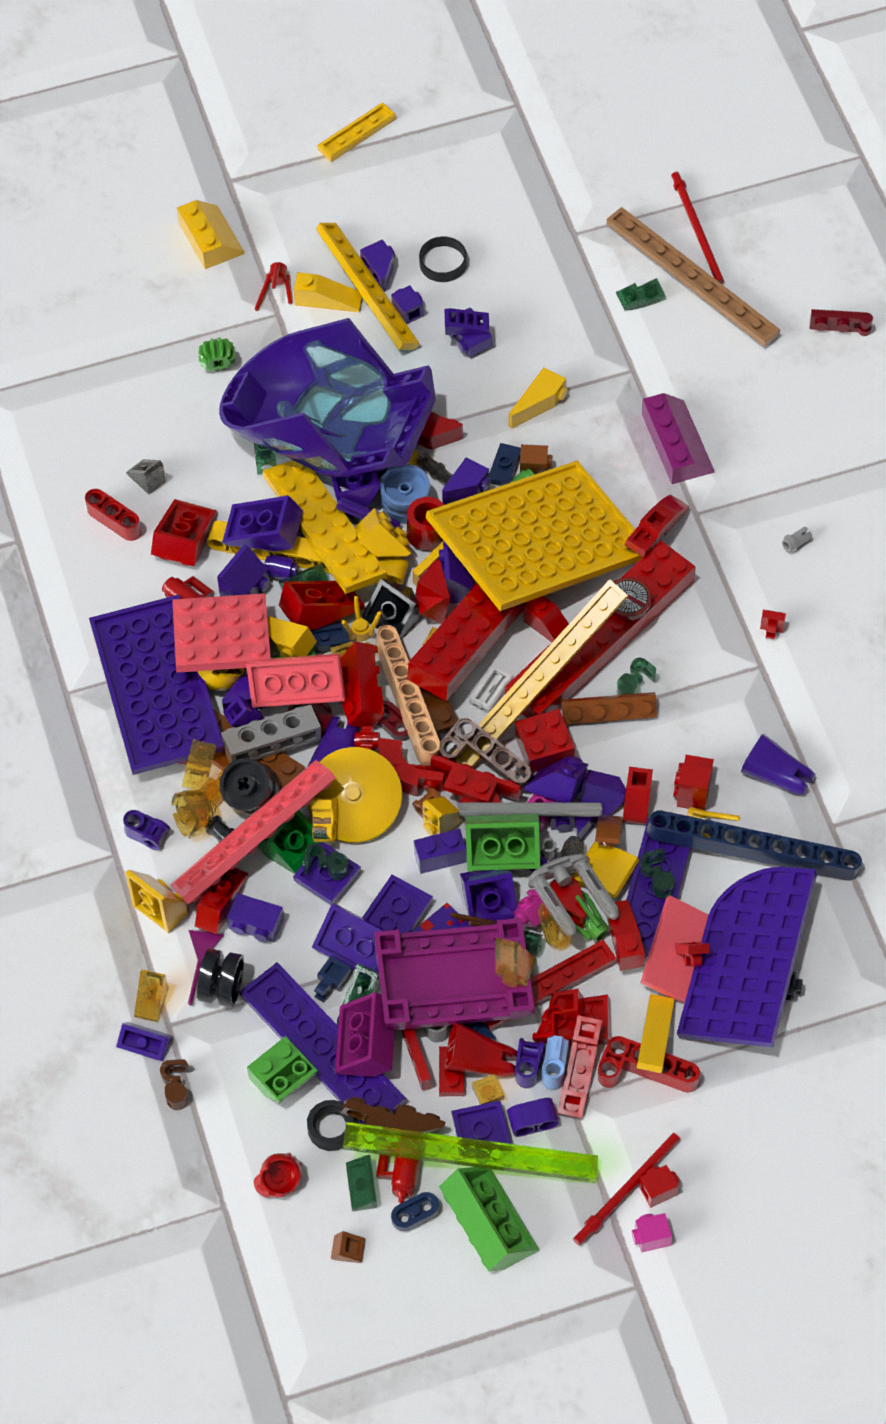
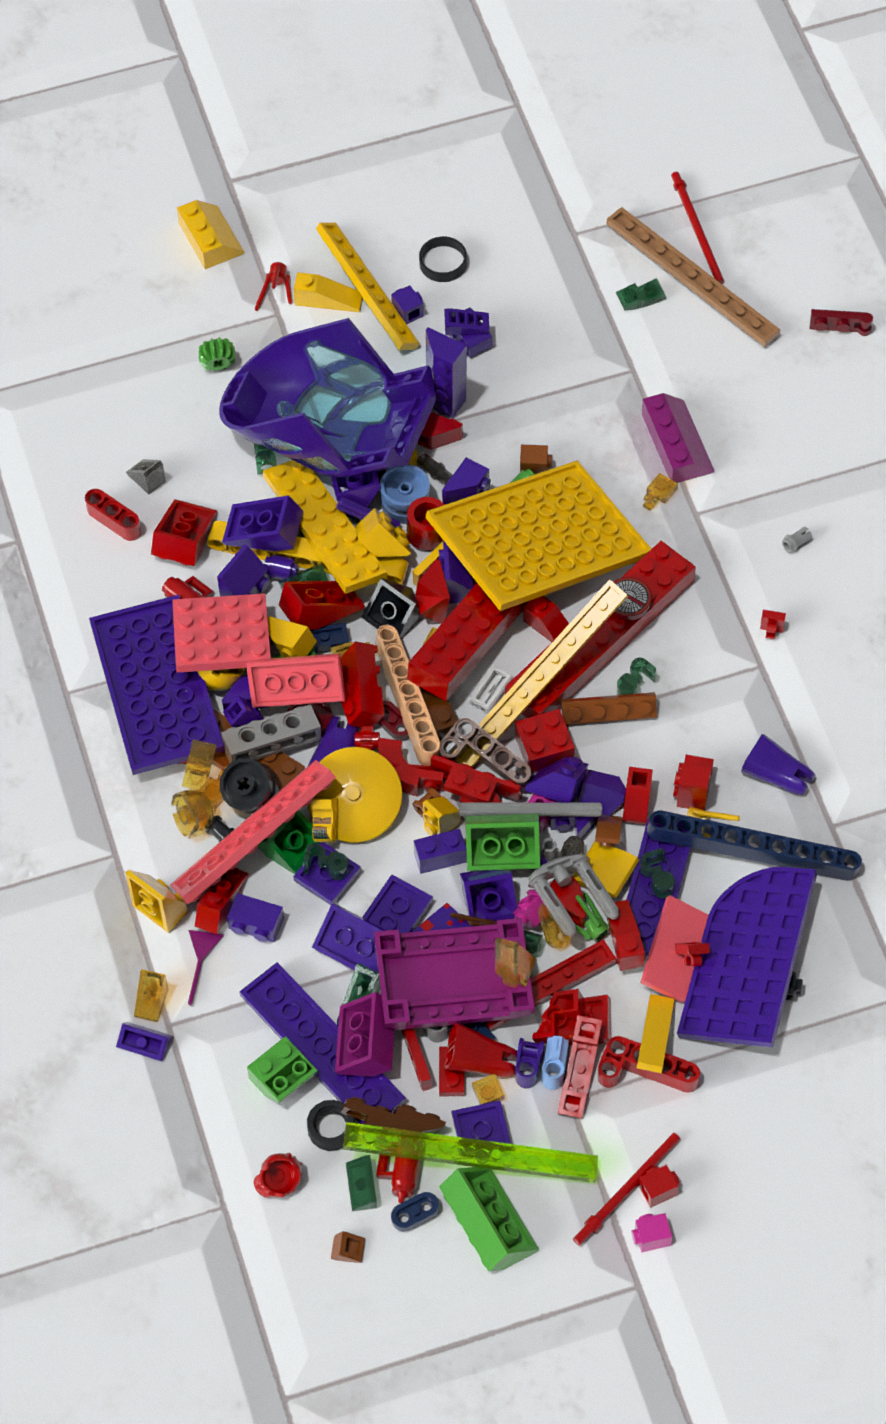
(148, 832): dark purple piece -> none
(174, 1091): reddish brown leg -> none
(220, 977): black wheel -> none
(331, 975): dark blue plate -> none
(356, 132): yellow tile -> none
(360, 628): yellow plant -> none
(379, 261): dark purple slope -> none
(449, 371): none -> dark purple slope
(504, 464): dark blue plate -> none
(532, 1117): dark purple beam -> none
(538, 398): yellow slope -> none
(656, 524): red slope -> none
(659, 490): none -> clear yellow plate

